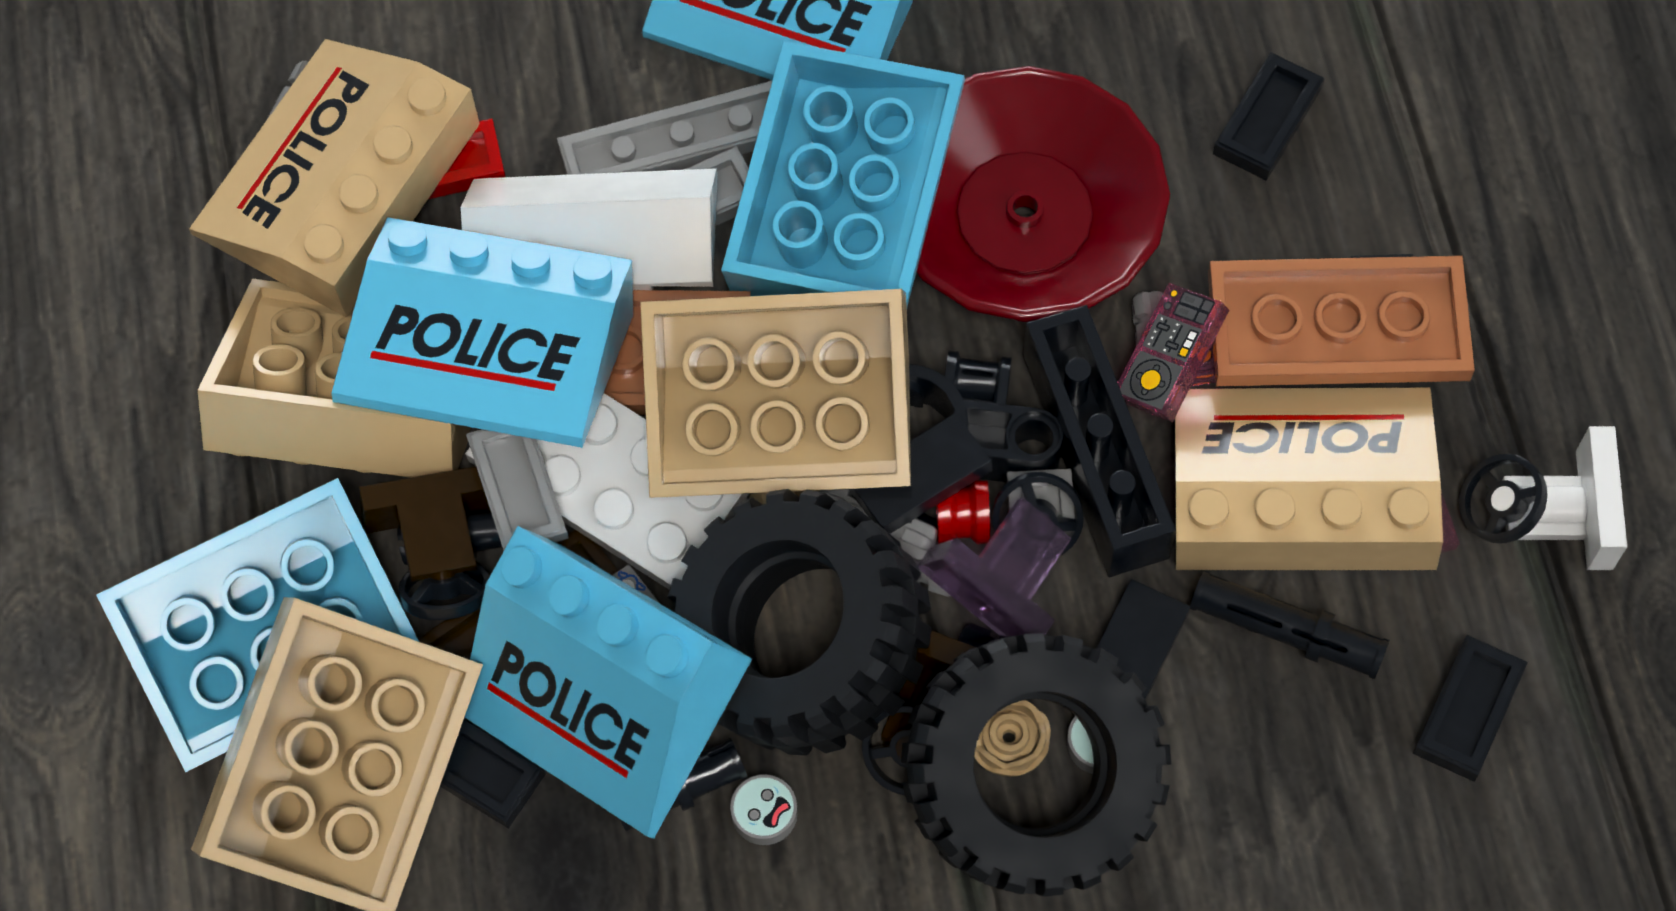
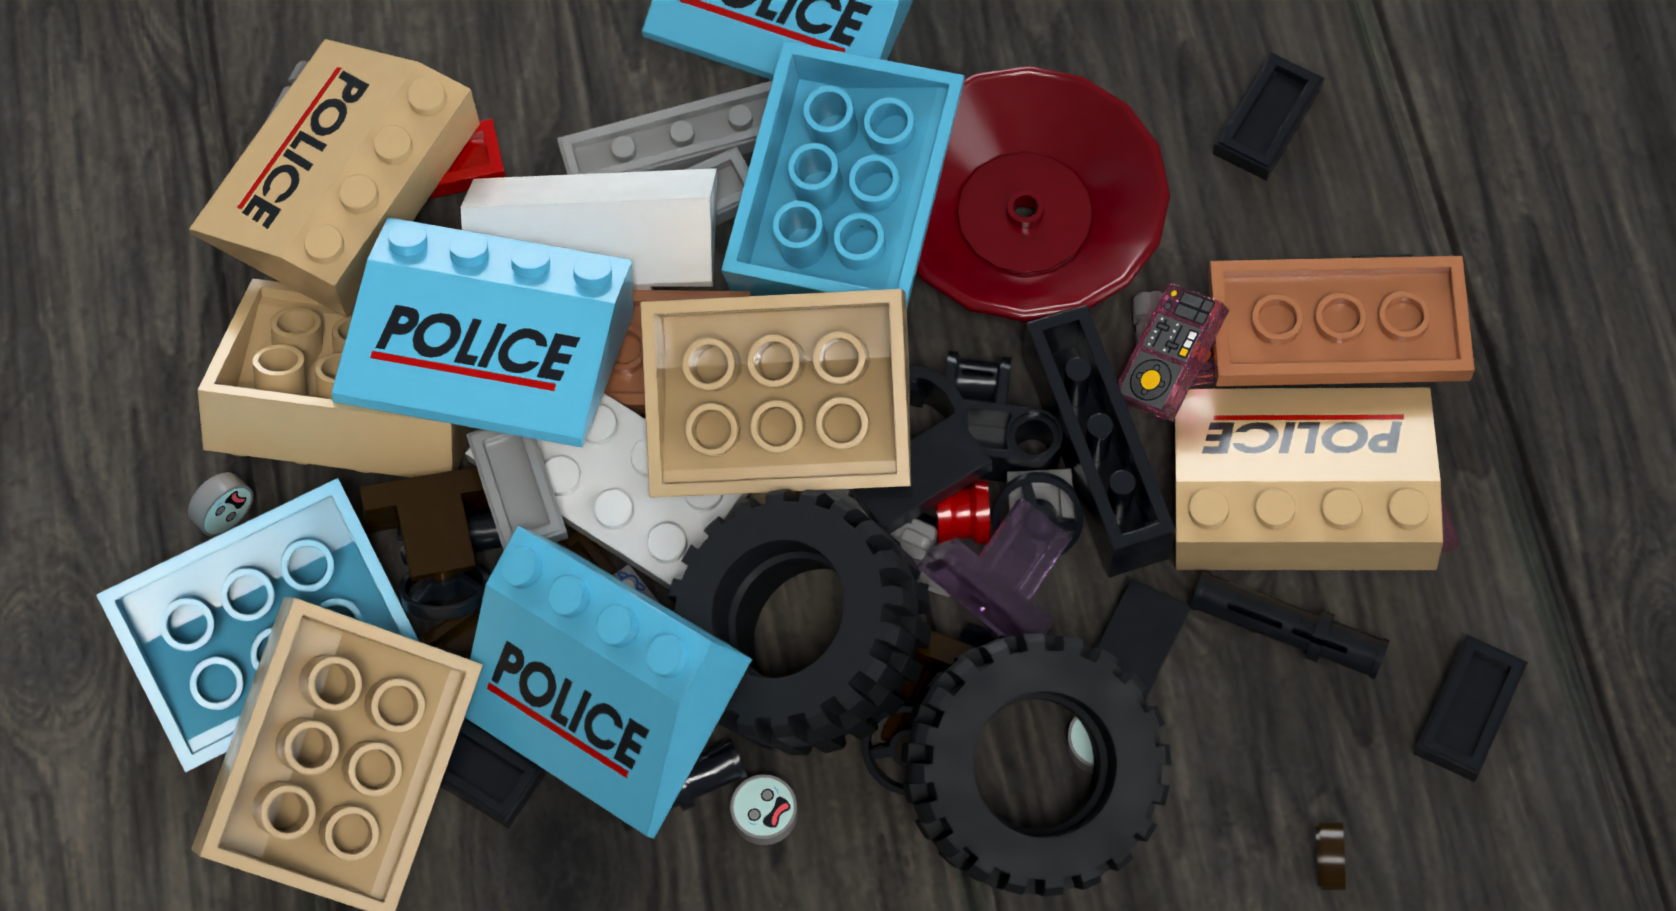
(220, 504): none -> tile
(1025, 752): tan plate -> none
(1330, 856): none -> dark brown tile
(1557, 506): white piece -> none

